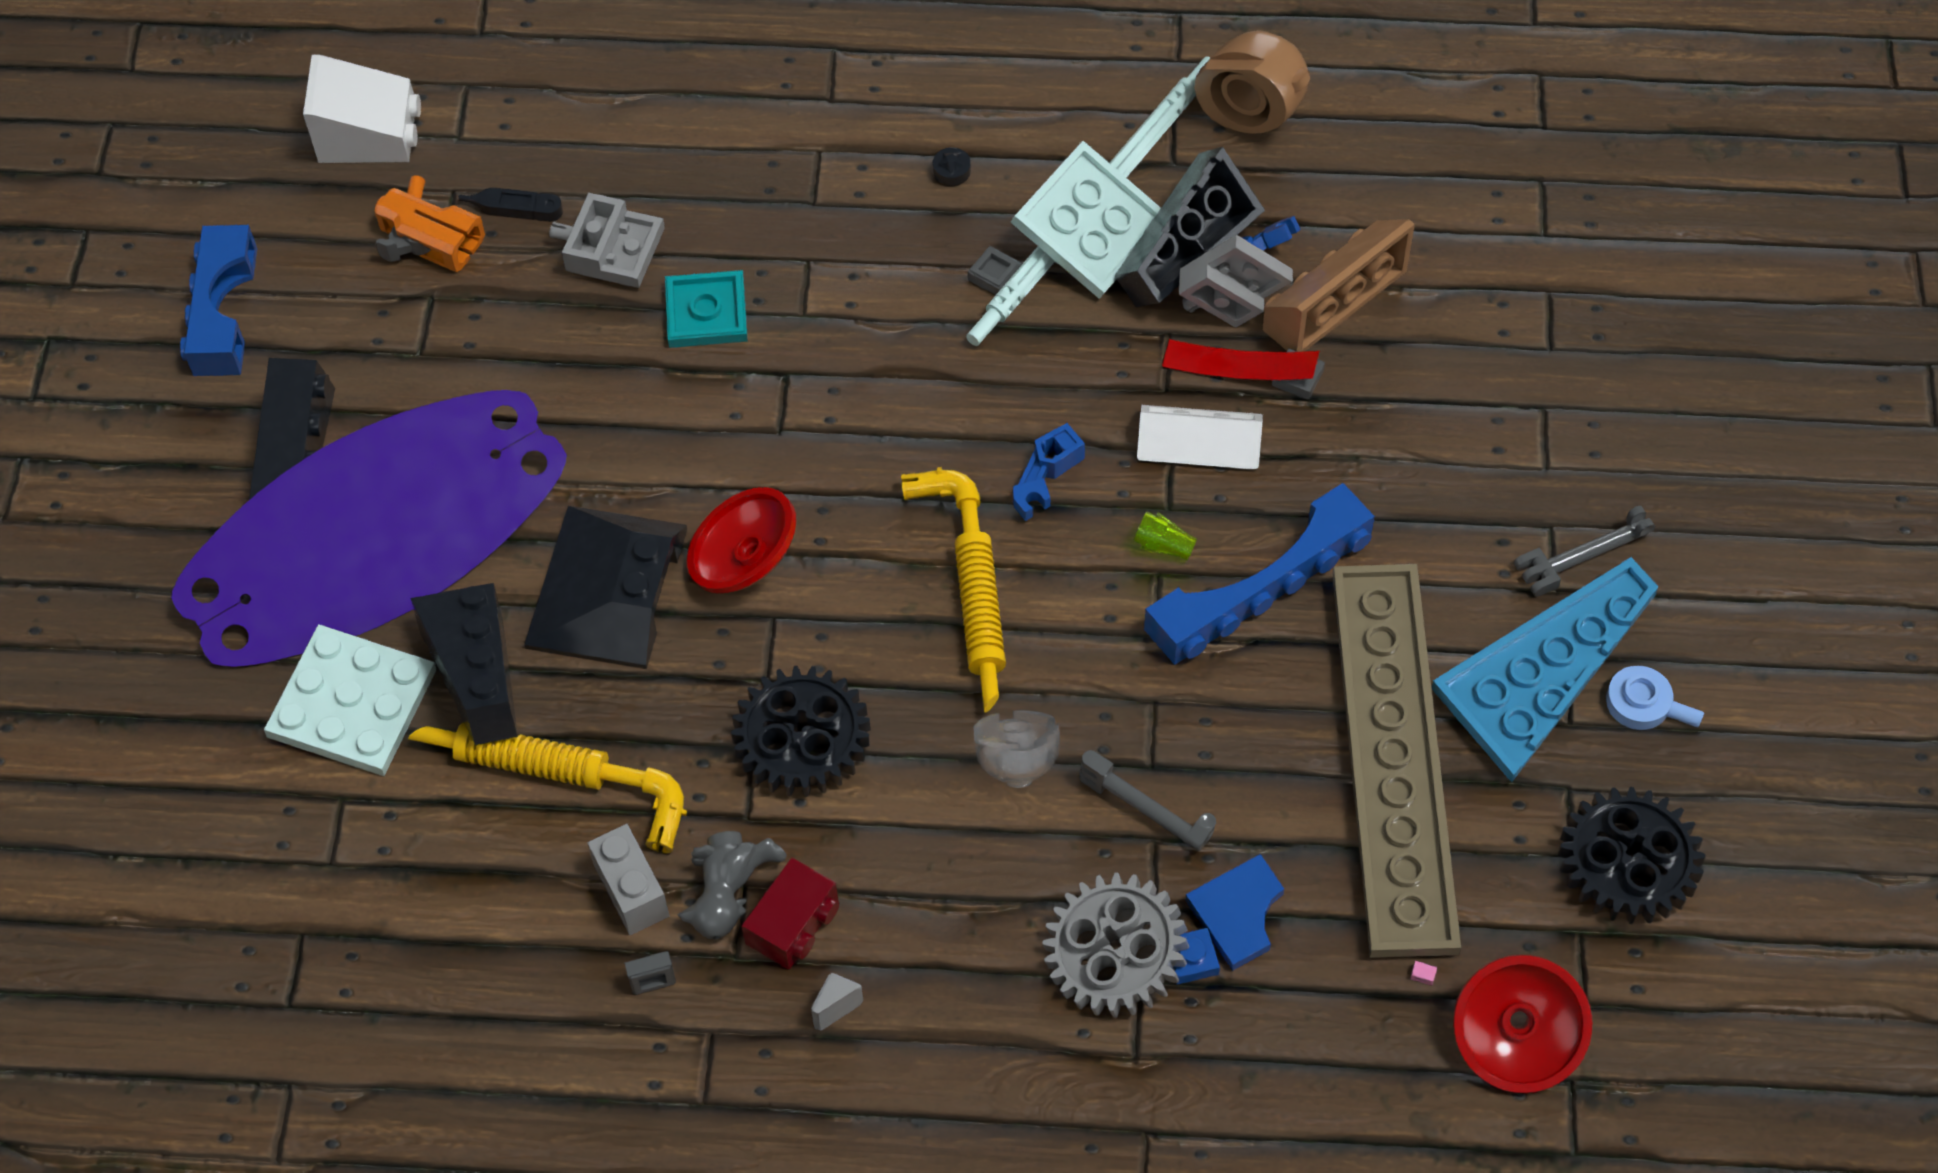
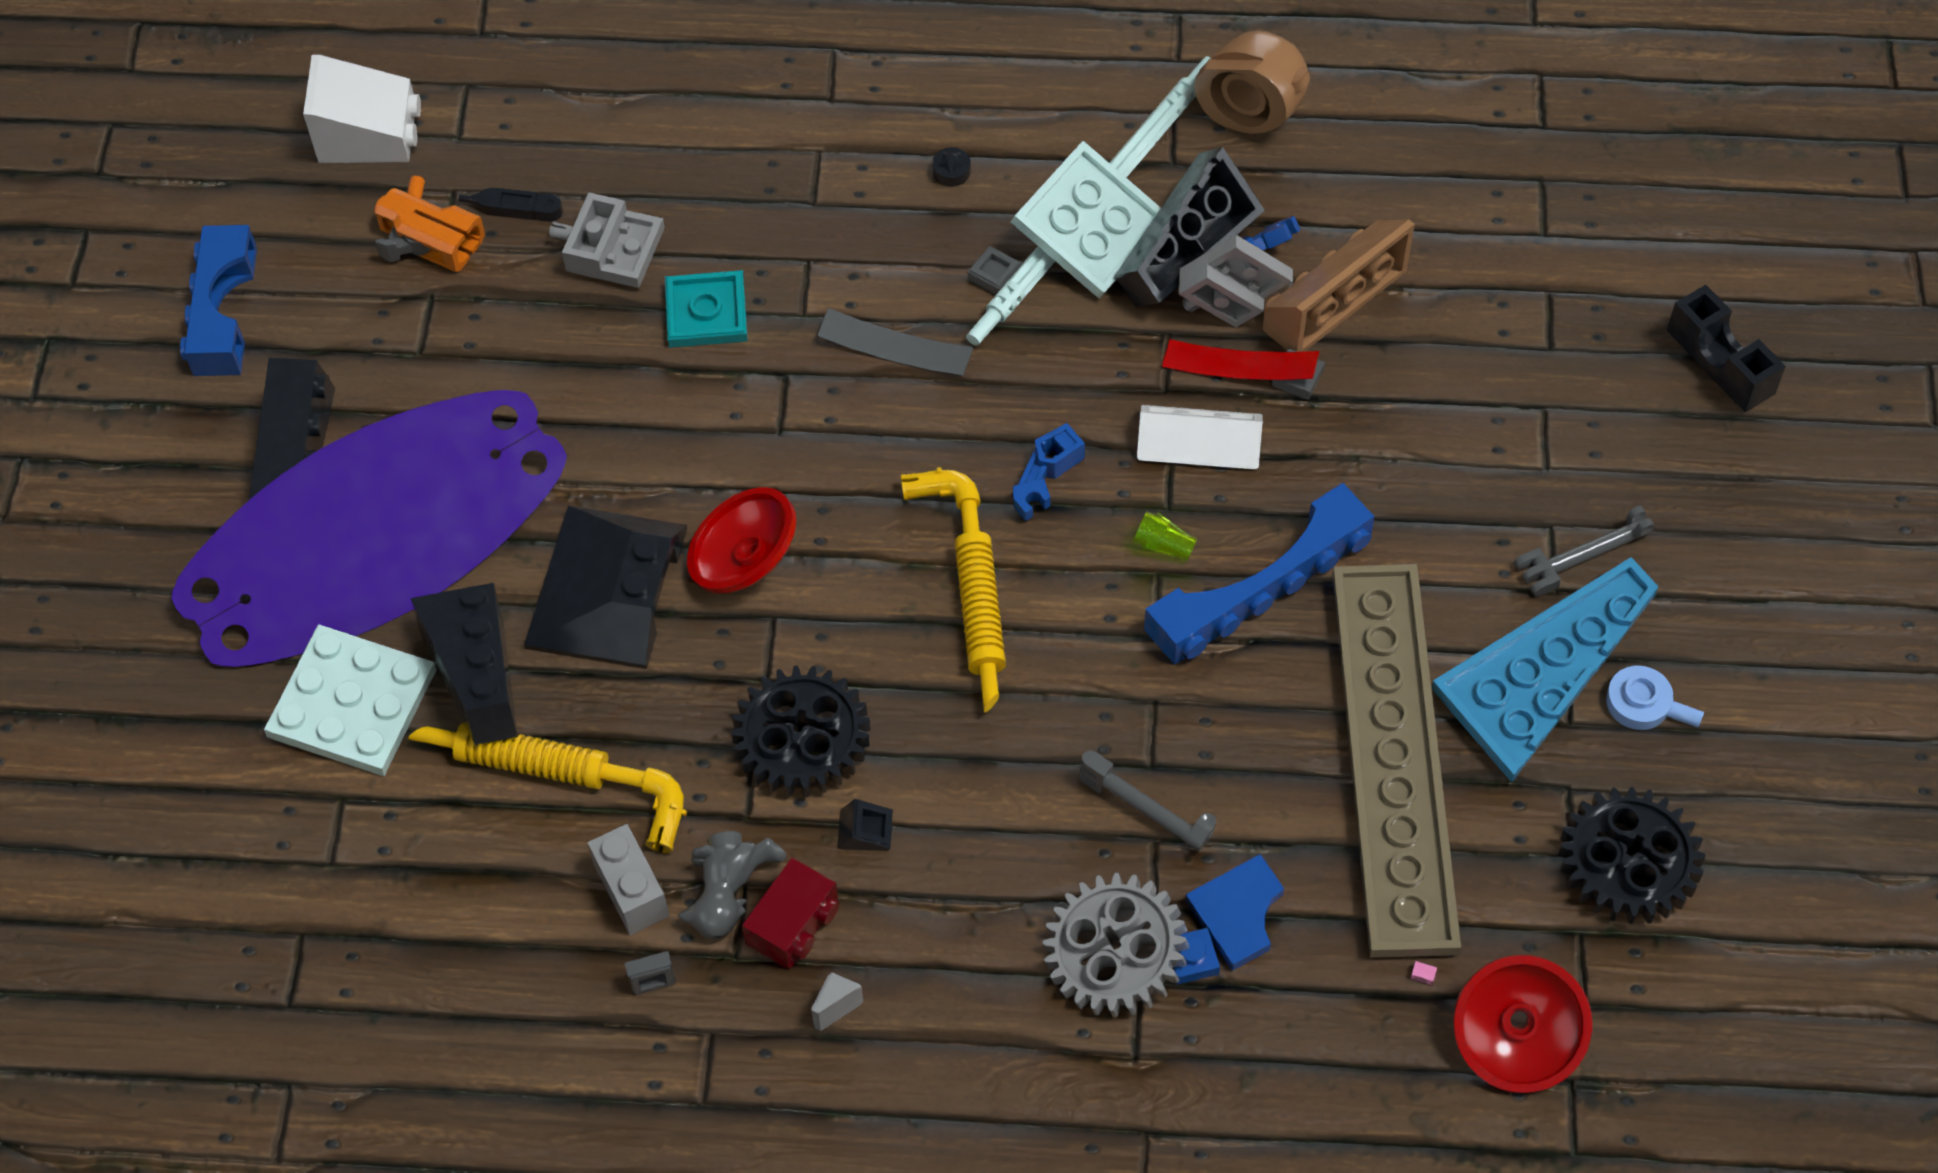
(865, 826): none -> black slope
(894, 345): none -> dark grey sticker
(1017, 747): clear cylinder -> none
(1704, 331): none -> black arch

